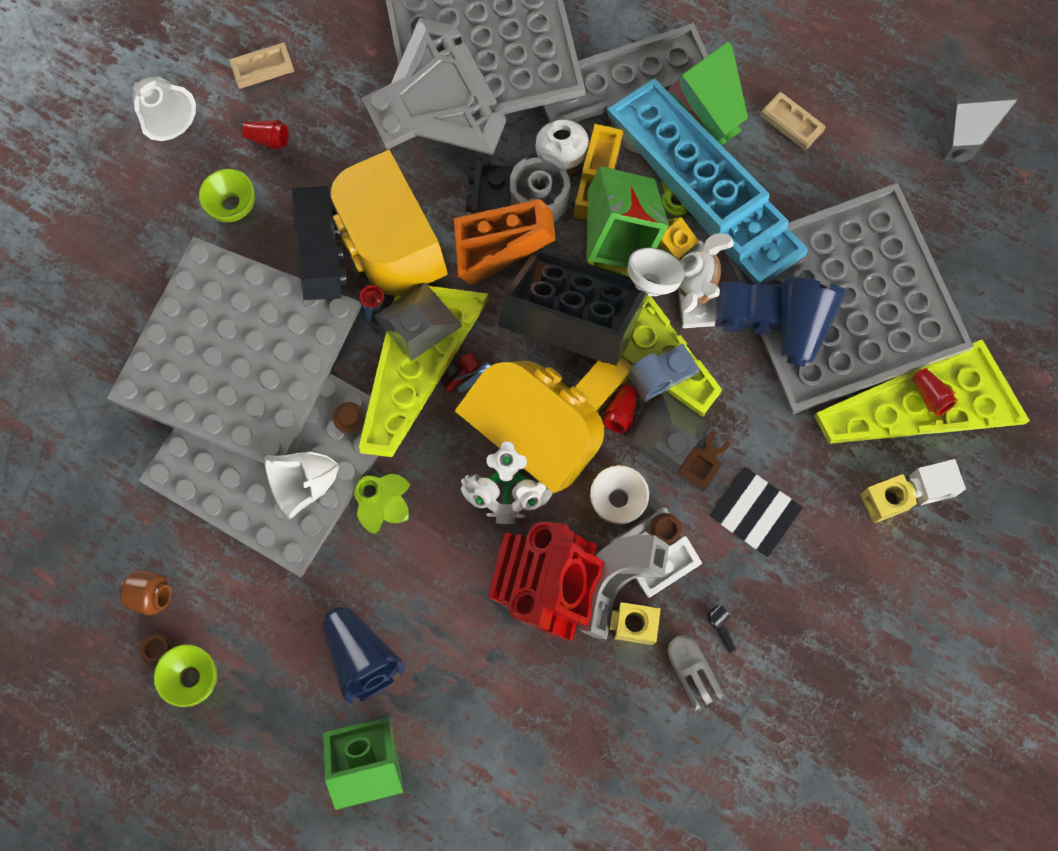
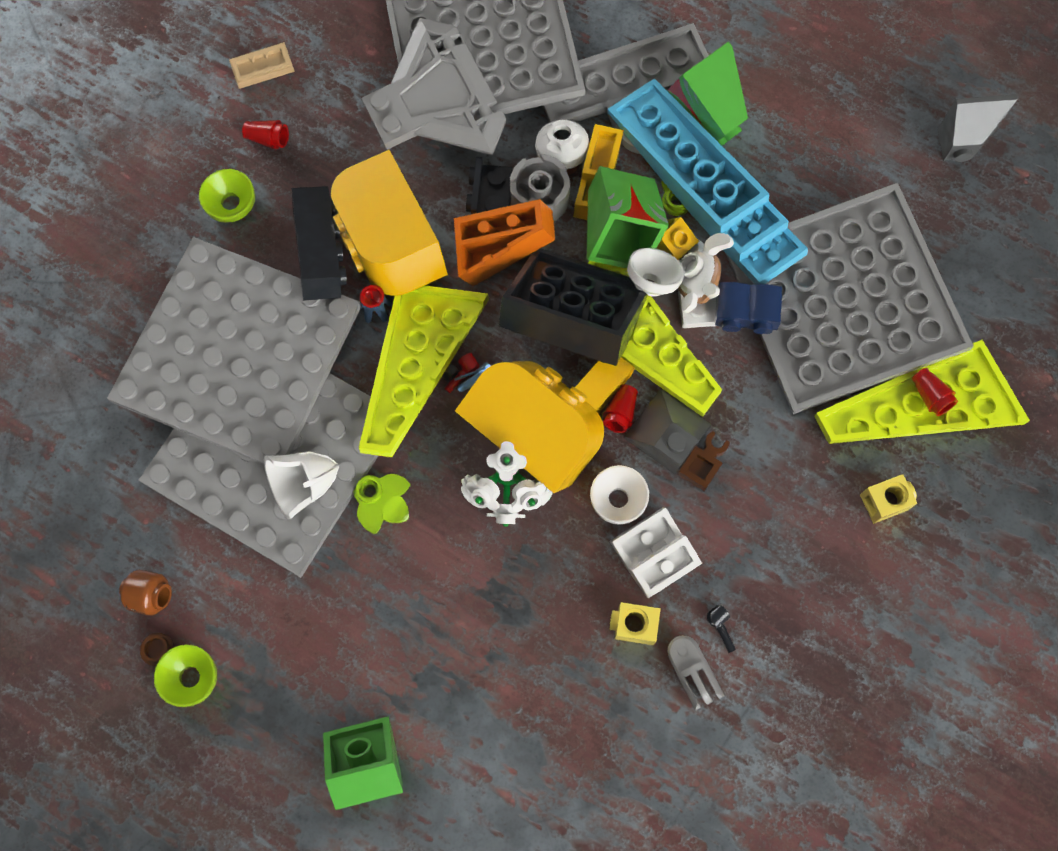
(162, 108): white helmet -> none
(349, 418): reddish brown plate -> none
(359, 656): dark blue cone -> none
(418, 321): dark grey slope -> none
(547, 578): red piece -> none
(624, 561): light grey arch -> none
(657, 374): sand blue plate -> none
(665, 527): reddish brown plate -> none
(756, 512): sticker -> none
(792, 121): tan plate -> none
(806, 317): dark blue cone -> none
(937, 482): white brick -> none

